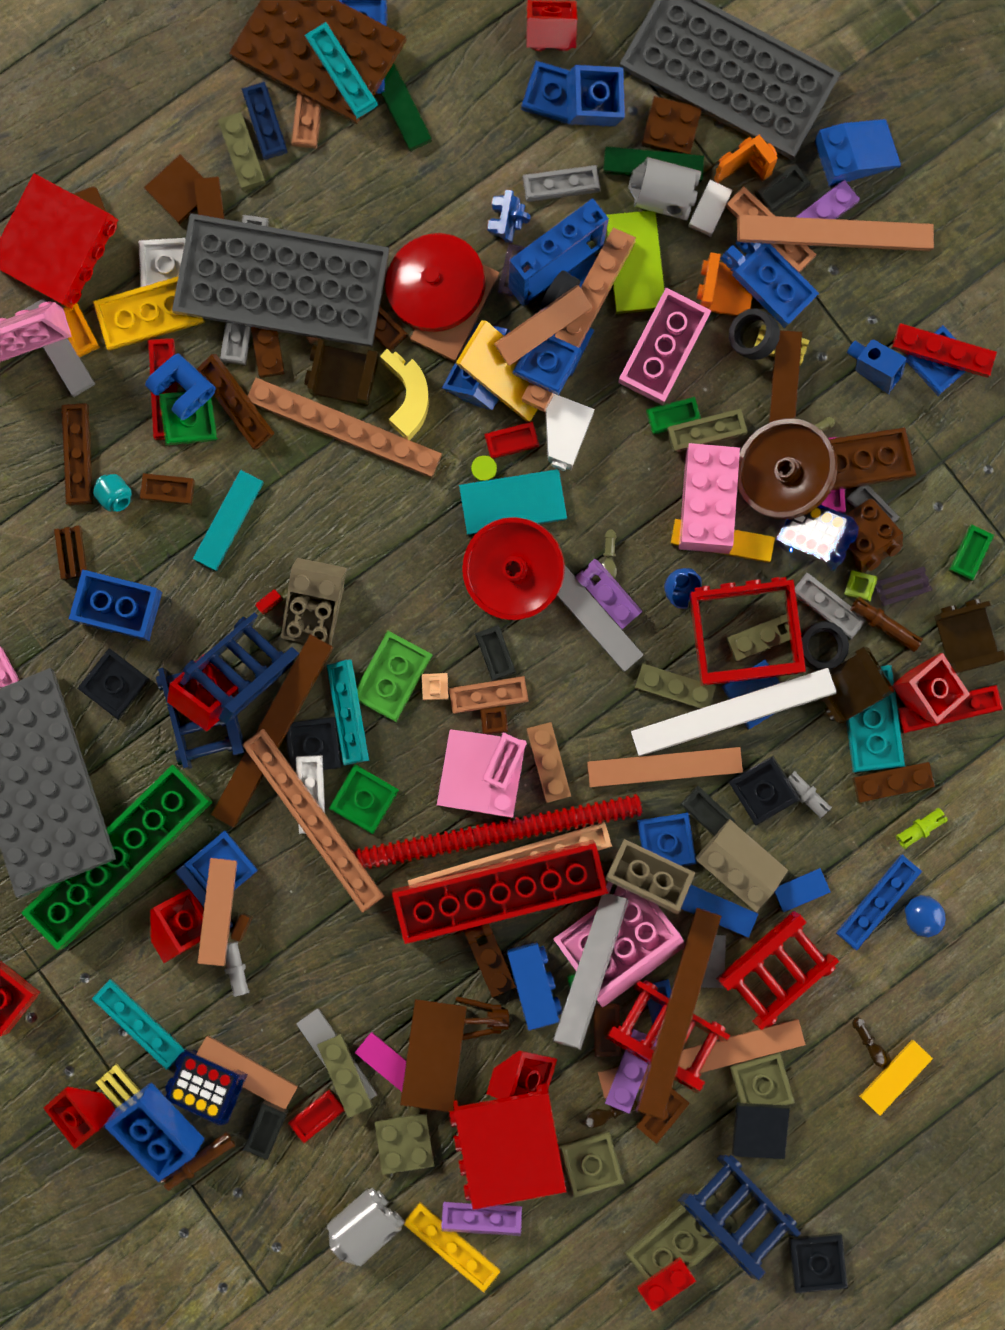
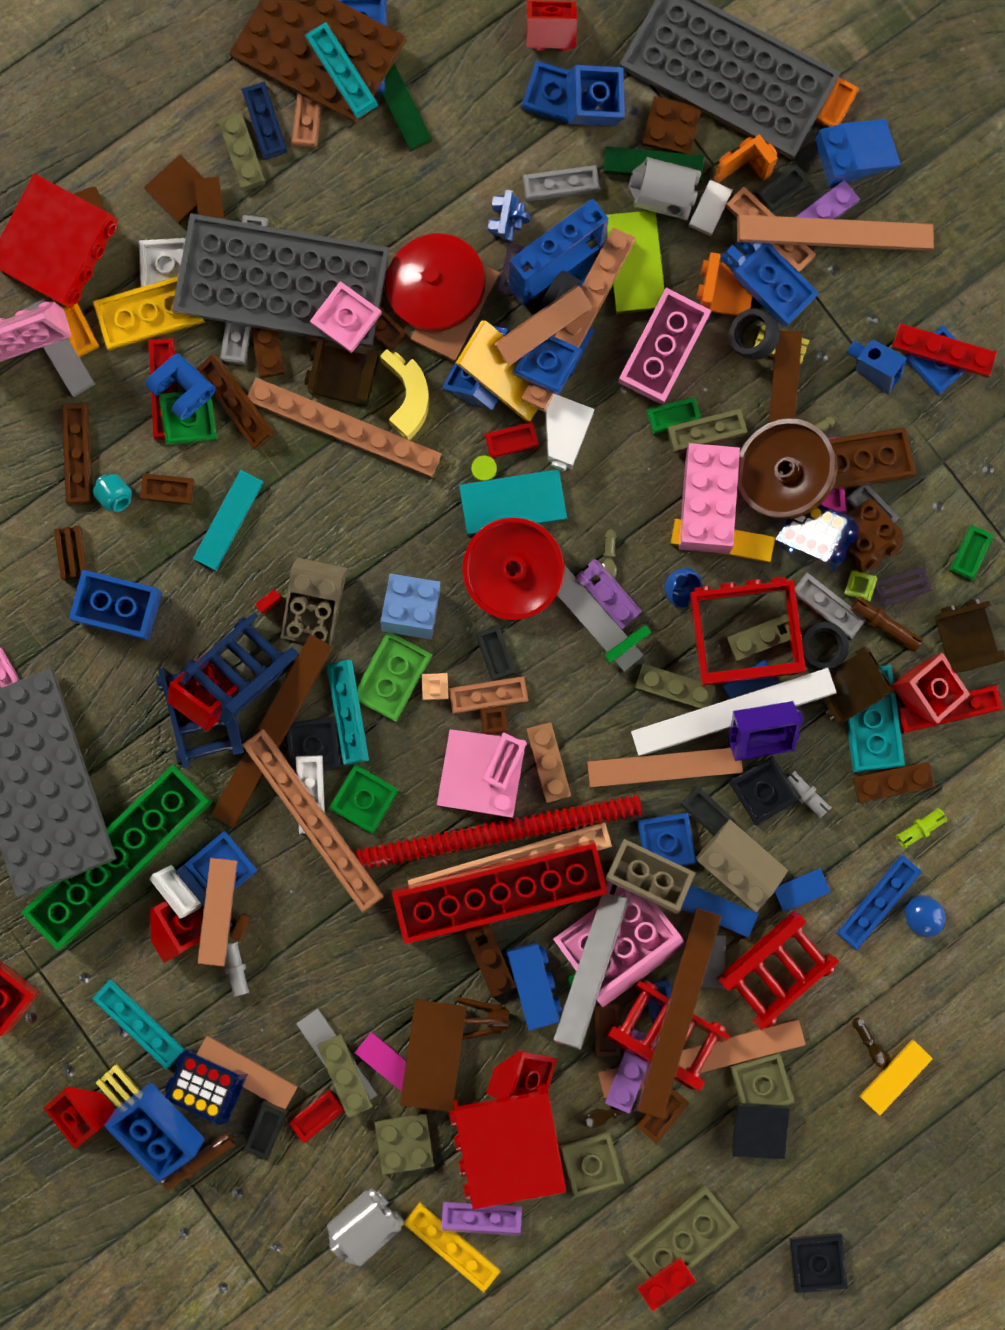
(113, 683): black tile -> none
(175, 891): none -> white tile
(345, 317): none -> bright pink plate
(410, 606): none -> medium blue brick
(627, 644): none -> green tile
(714, 1223): dark blue fence -> none
(769, 742): none -> dark purple window
(837, 104): none -> orange tile

